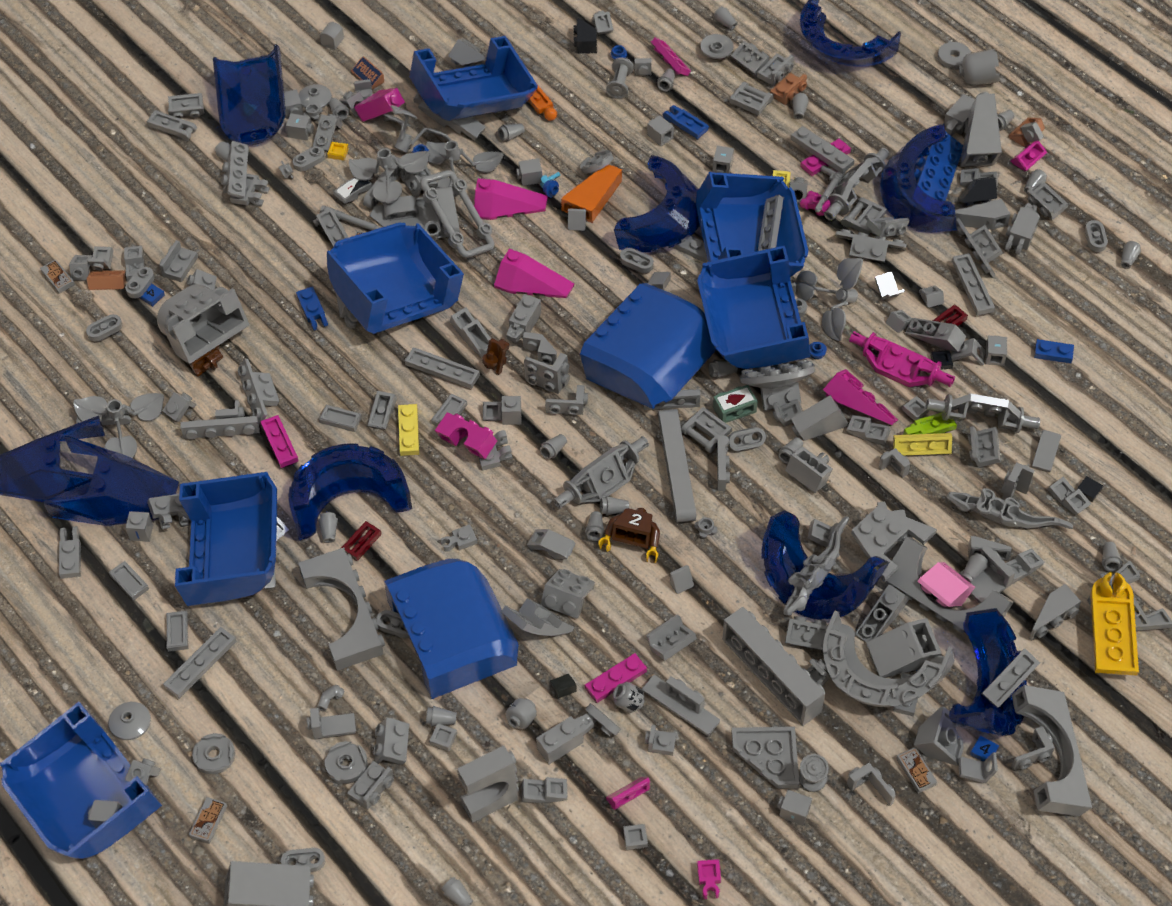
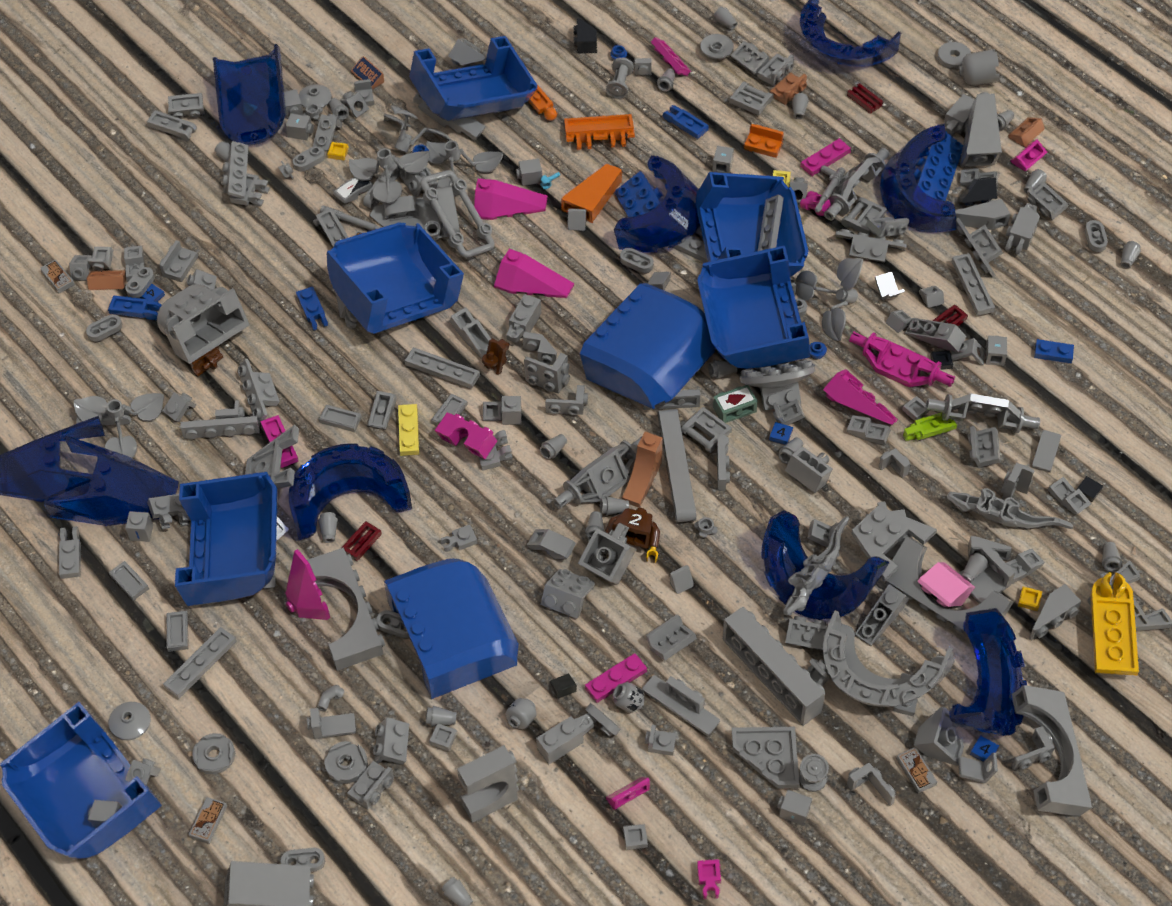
(134, 307): none -> blue hinge
(269, 459): none -> light grey wing
(303, 592): none -> dark pink wedge
(332, 35): light grey piece -> none
(379, 103): dark pink slope -> none
(510, 131): light grey cone -> none
(537, 619): light grey slope -> none
(544, 791): light grey slope -> none
(551, 188): blue plate -> none
(597, 162): light grey tile -> none
(599, 128): none -> orange hinge
(602, 22): light grey bracket -> none
(615, 545): none -> light grey hinge
(638, 195): none -> blue bracket
(645, 468): none -> nougat arch
(660, 130): light grey brick -> none
(745, 438): light grey plate -> none
(764, 140): none -> orange bracket
(781, 433): none -> blue tile
(819, 419): light grey slope -> none
(822, 149): light grey plate -> none
(867, 96): none -> dark red tile
(903, 648): light grey slope -> none
(923, 444): light yellow plate -> none
(1010, 678): light grey plate -> none
(1030, 598): none -> yellow tile
(1032, 132): light grey plate -> none

